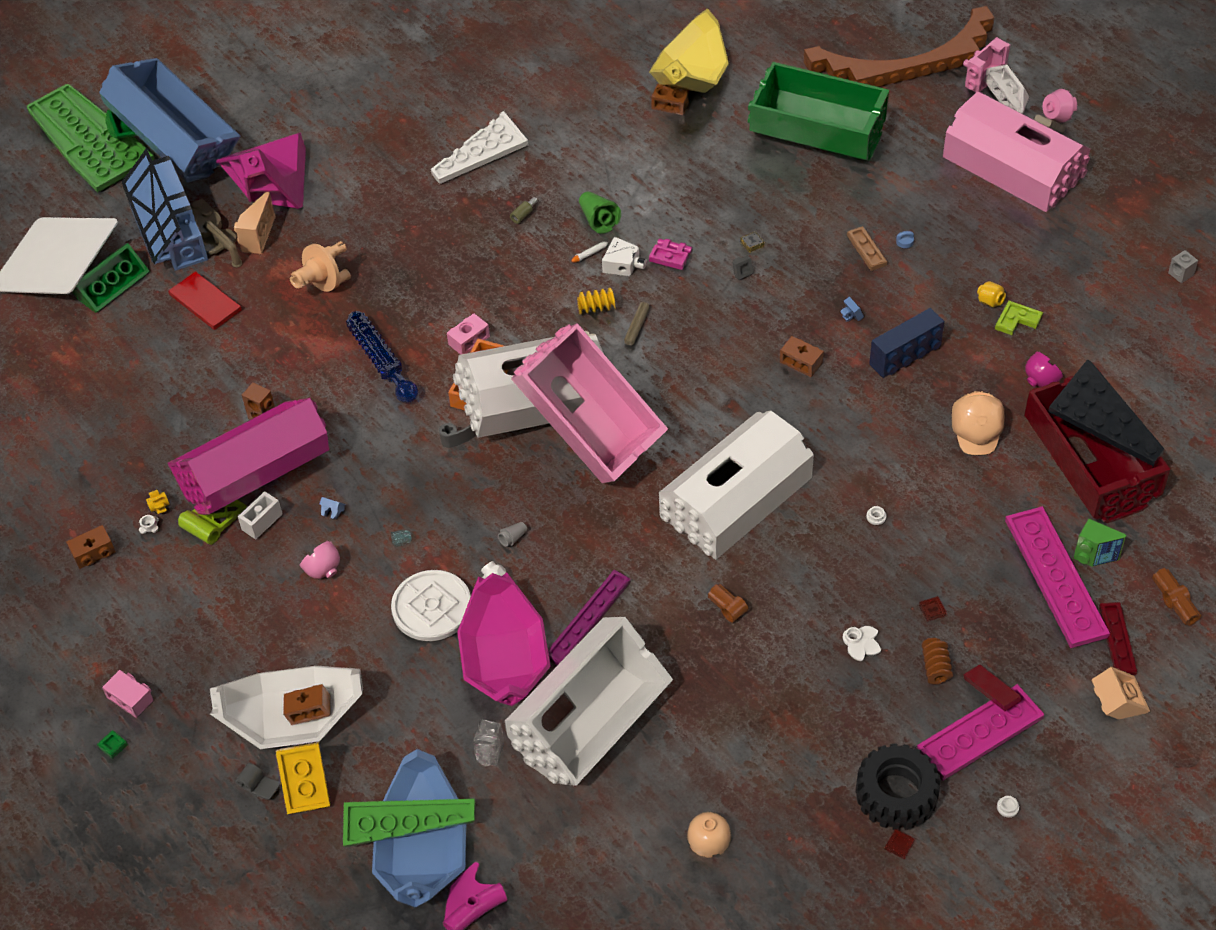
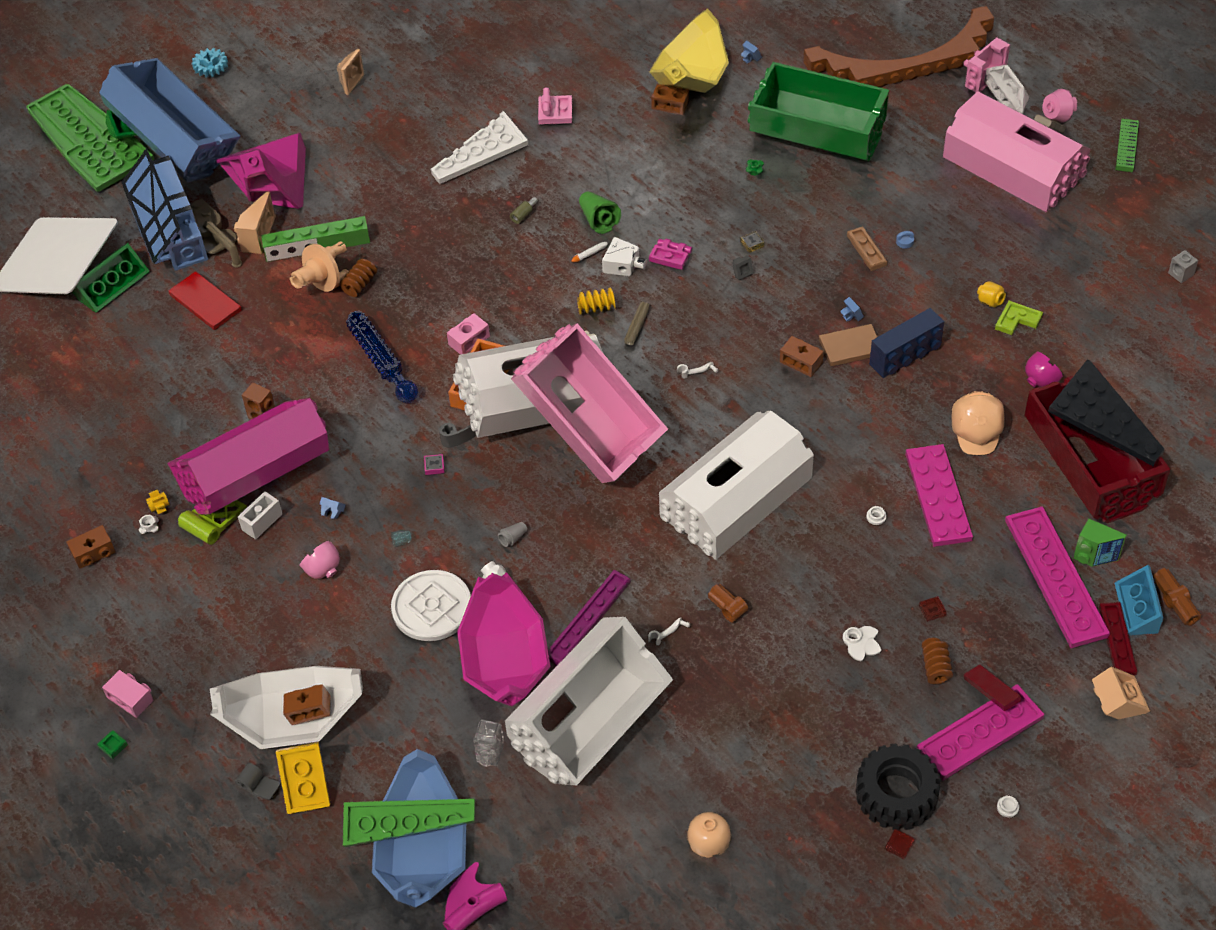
(209, 62): none -> medium azure gear
(293, 241): none -> bright green brick
(350, 71): none -> light nougat slope
(358, 277): none -> dark orange piece
(434, 464): none -> tile
(554, 108): none -> bright pink plate
(655, 634): none -> white piece
(685, 371): none -> white piece
(750, 52): none -> medium blue tile
(754, 167): none -> green plate
(848, 344): none -> medium nougat tile
(938, 495): none -> dark pink plate
(1127, 145): none -> bright green tile
(1140, 602): none -> dark azure slope

